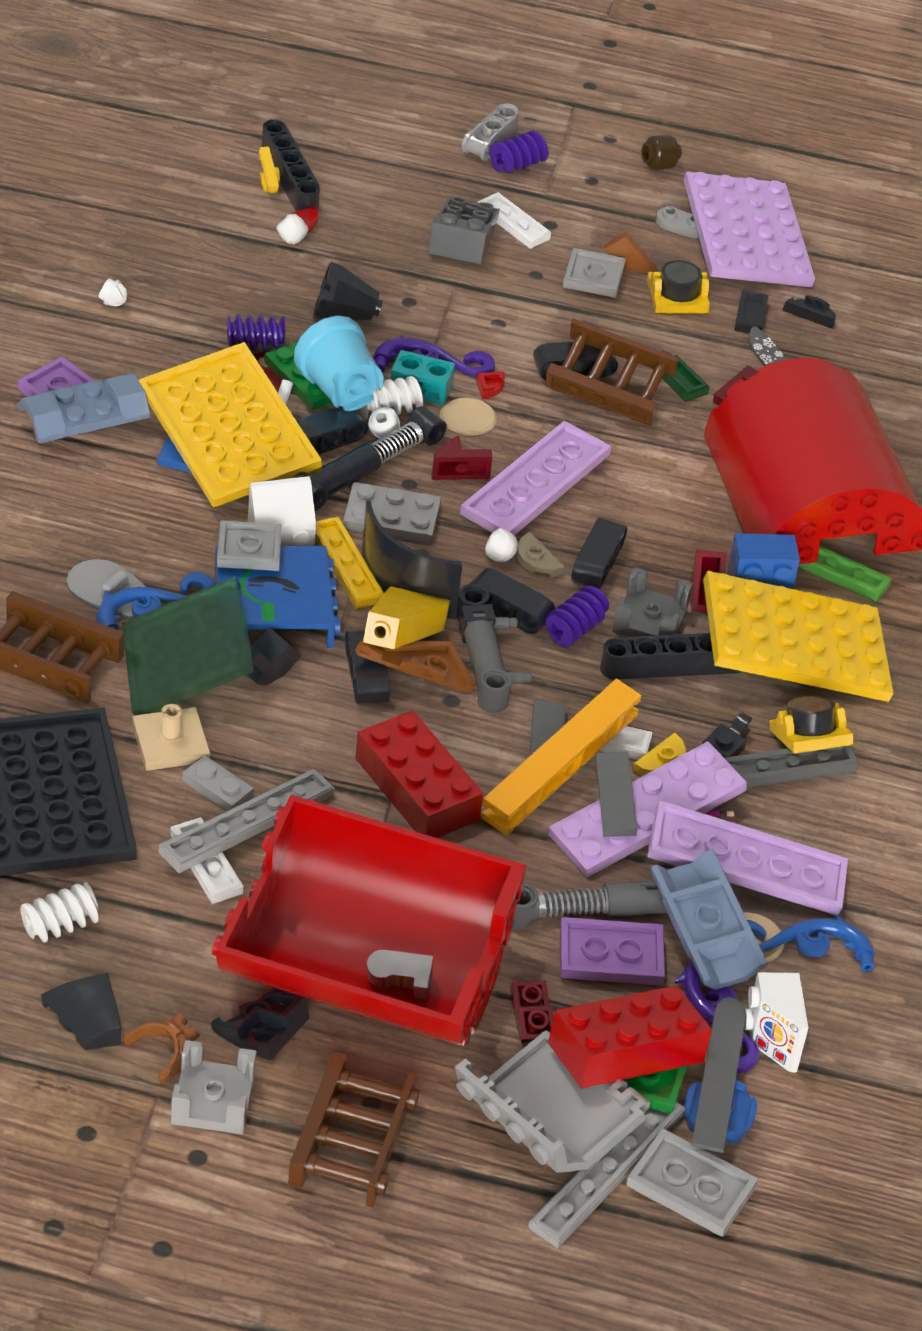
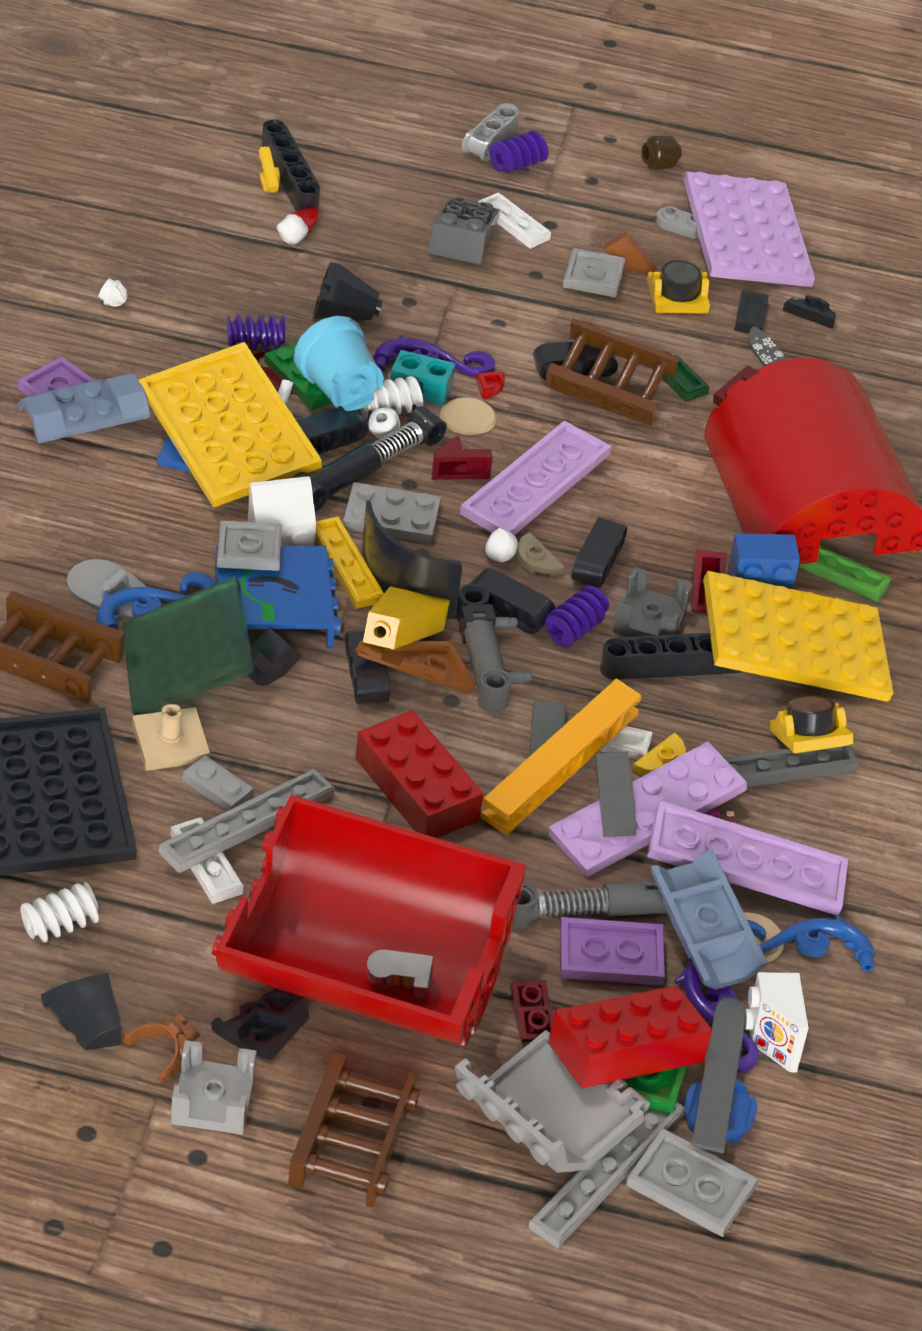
(730, 741): black plate -> none

